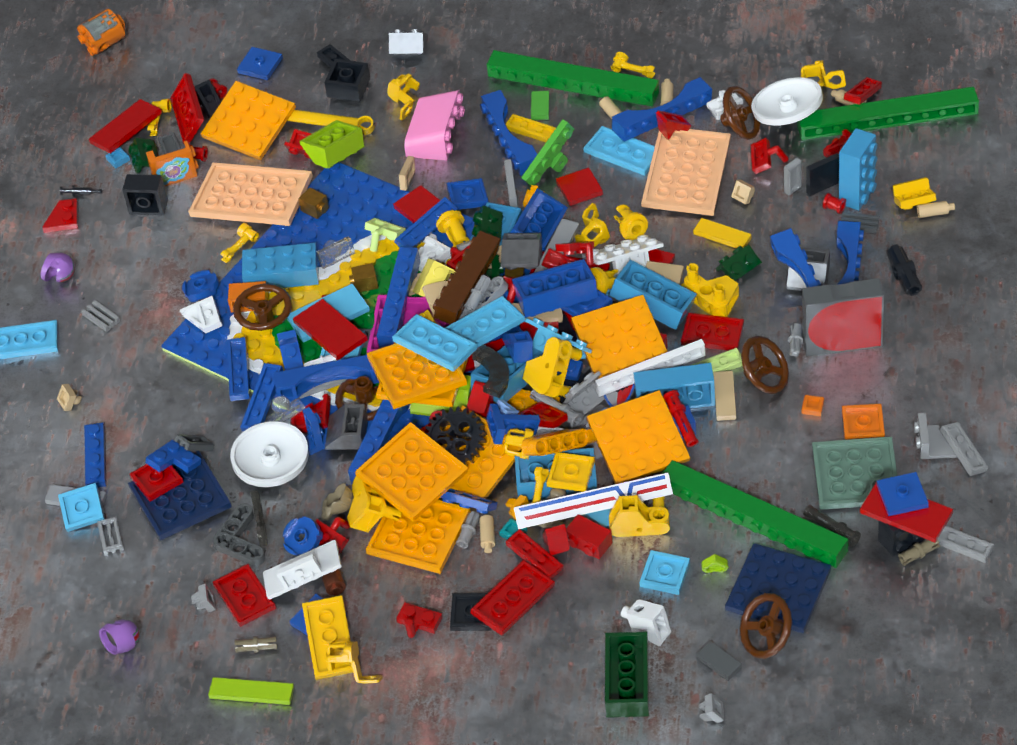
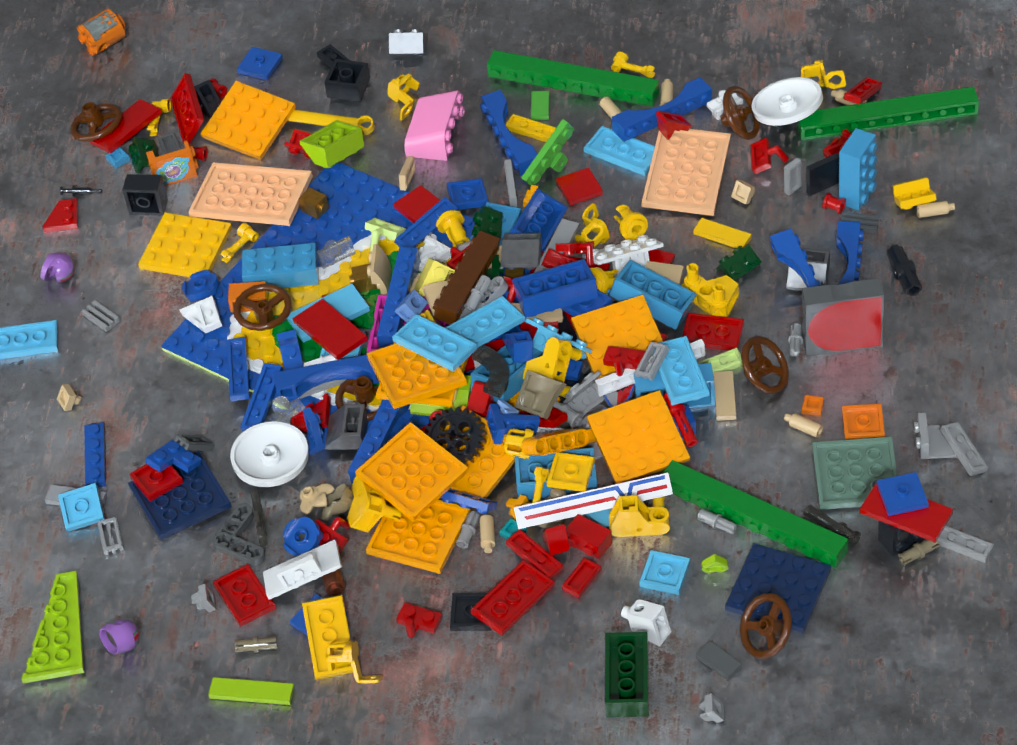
(59, 637): none -> lime wing
(94, 119): none -> reddish brown piece
(184, 245): none -> yellow plate
(314, 497): none -> tan plate
(379, 269): none -> tan slope
(411, 305): none -> medium blue brick
(539, 394): none -> dark tan plate
(581, 577): none -> red tile
(622, 358): none -> red plate
(654, 361): none -> light grey tile
(681, 373): none -> medium azure tile
(716, 521): none -> light grey axle
(804, 424): none -> tan cylinder

